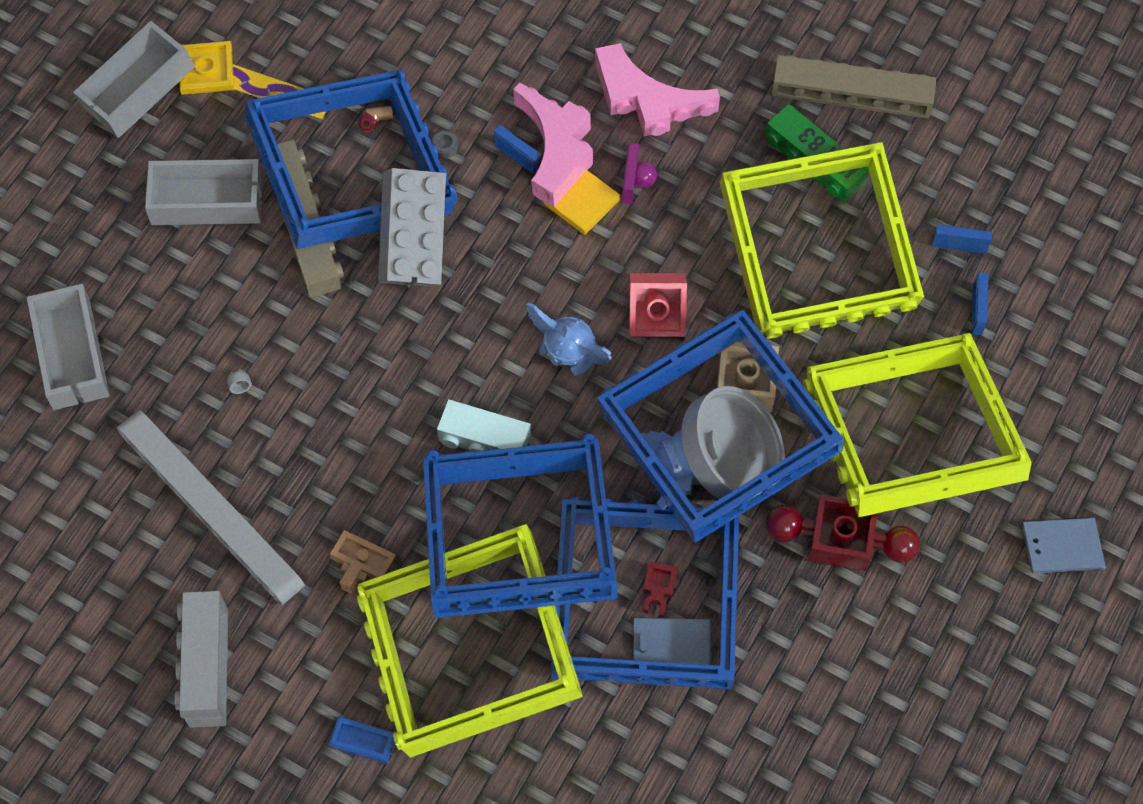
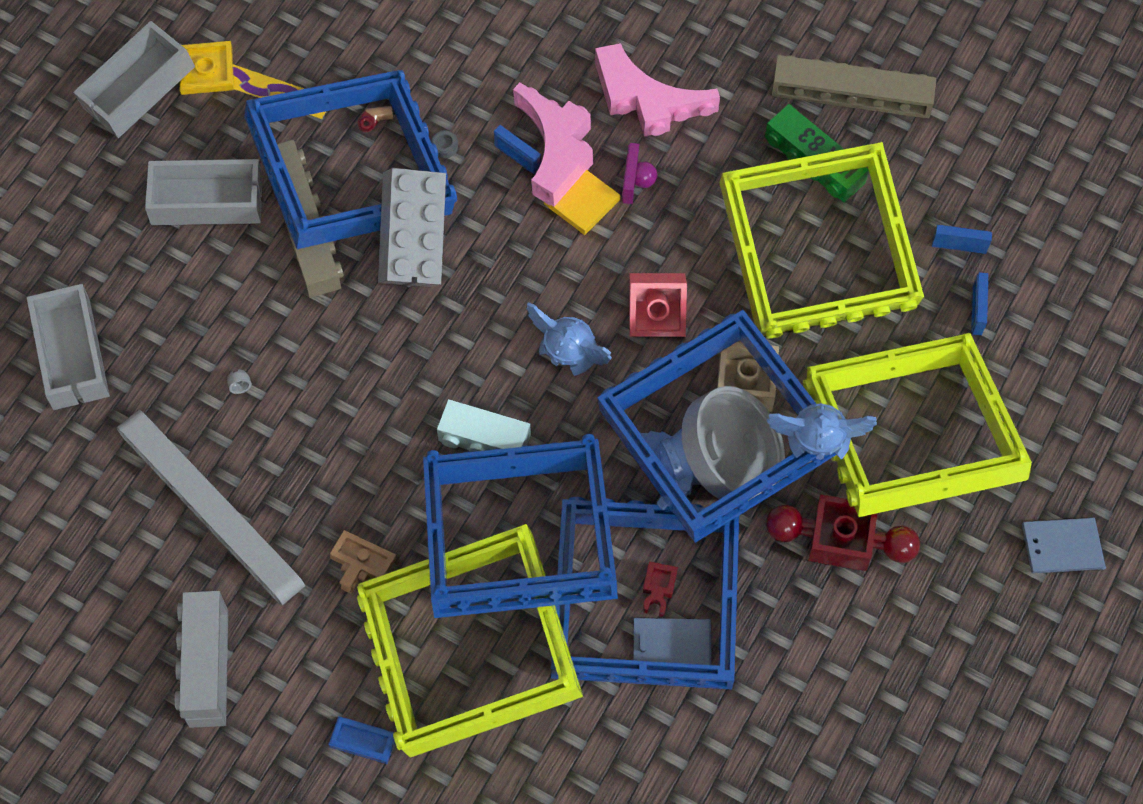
(820, 430): none -> medium blue helmet

